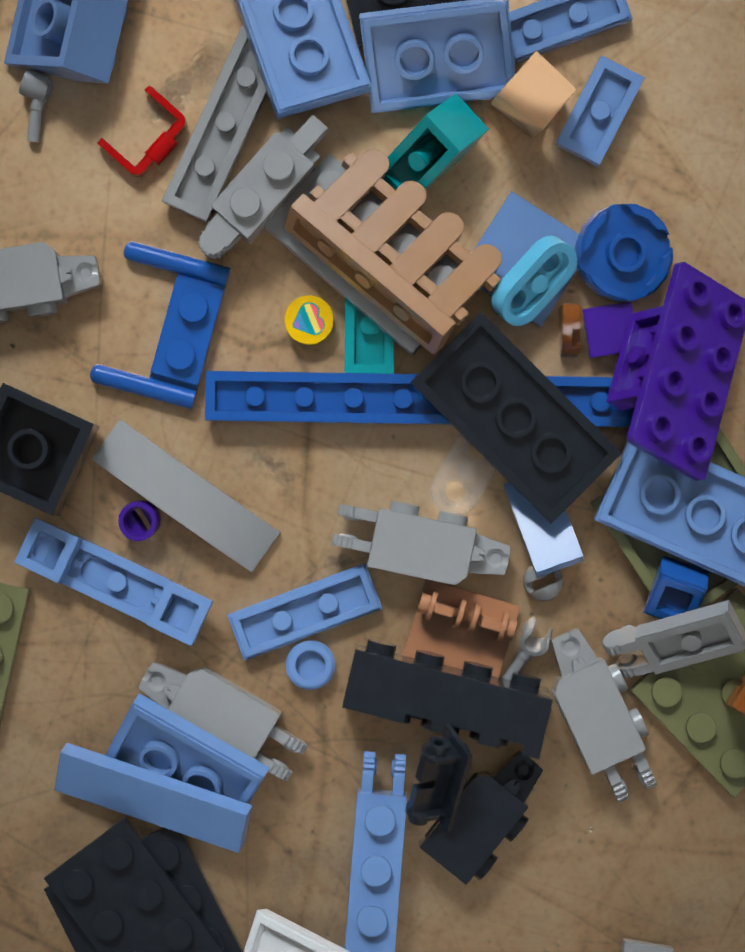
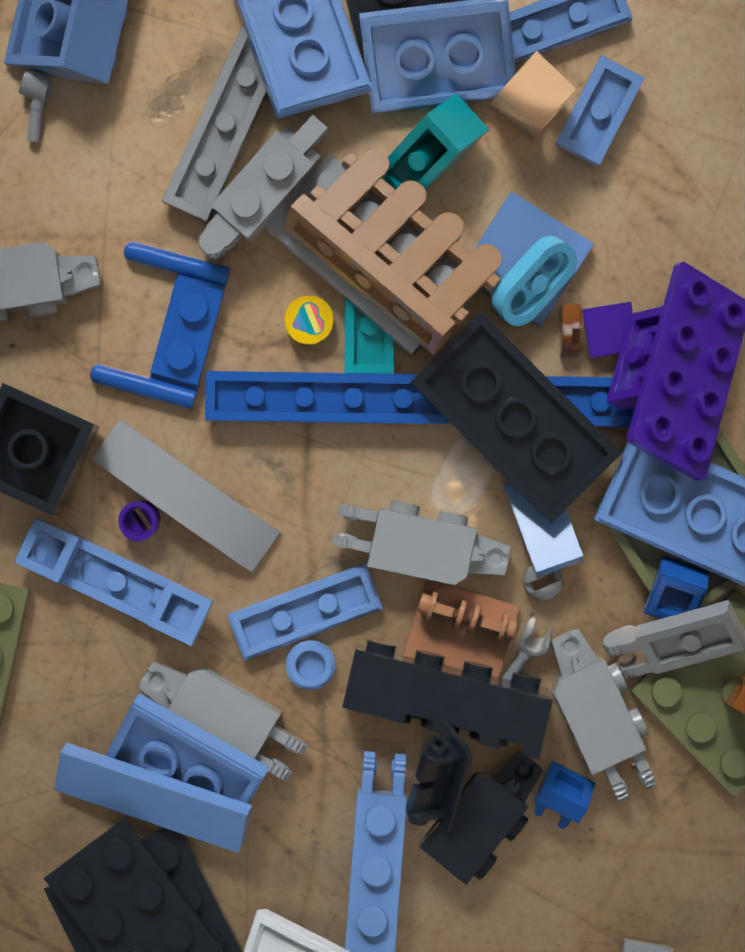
(160, 147): red piece -> none
(564, 793): none -> blue tile
(624, 252): blue tile -> none

